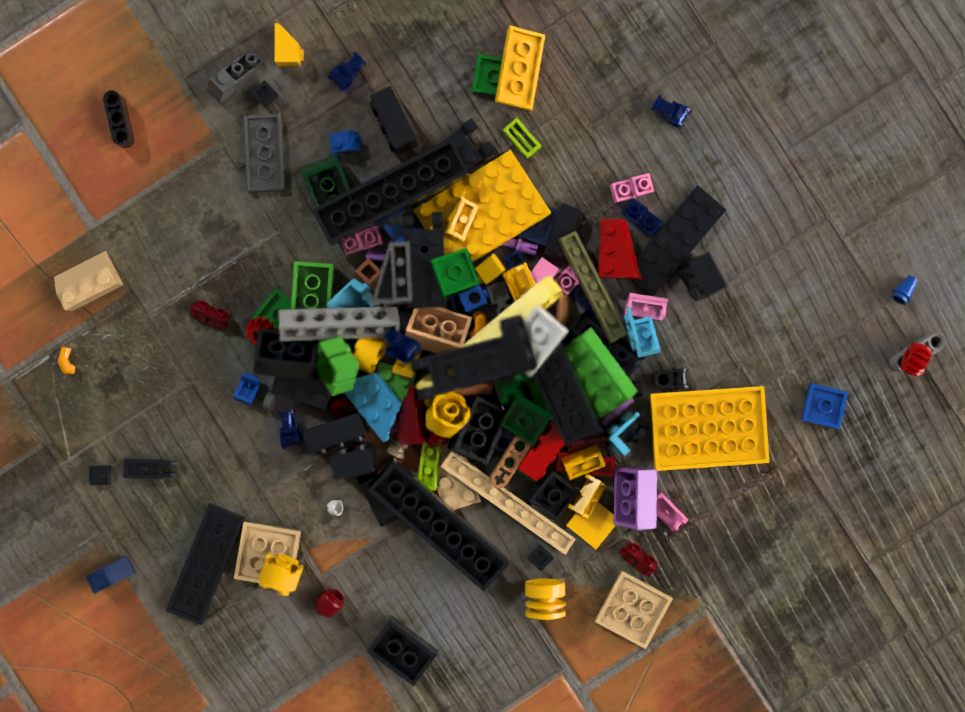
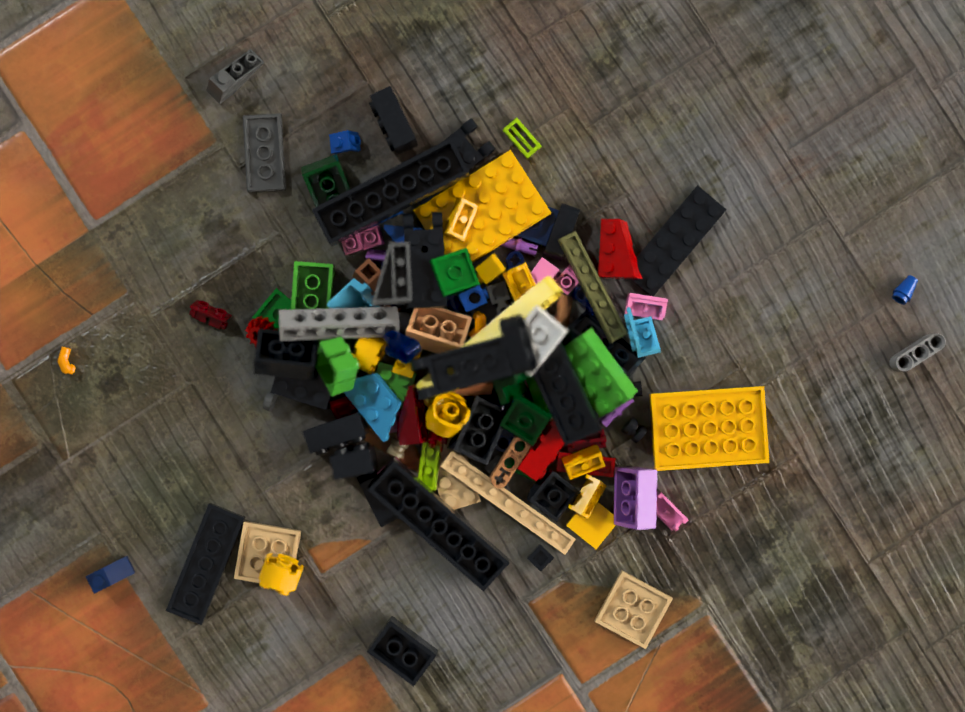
(87, 282): tan slope -> none
(100, 475): black plate -> none
(112, 113): black beam -> none
(148, 468): black hinge -> none
(247, 389): blue bracket -> none
(264, 94): black plate -> none
(287, 49): yellow slope -> none
(289, 430): clear blue connector -> none
(329, 602): dark red head -> none
(335, 507): white hinge -> none
(347, 71): clear blue connector -> none
(486, 75): green tile -> none
(520, 68): yellow tile -> none
(545, 602): yellow wheel -> none
(613, 431): medium azure bracket -> none
(631, 188): bright pink slope -> none
(642, 218): clear blue slope -> none
(646, 563): dark red hinge -> none
(672, 111): clear blue connector -> none
(674, 378): black piece -> none
(702, 277): black brick -> none
(824, 405): blue plate -> none
(916, 359): red gear -> none

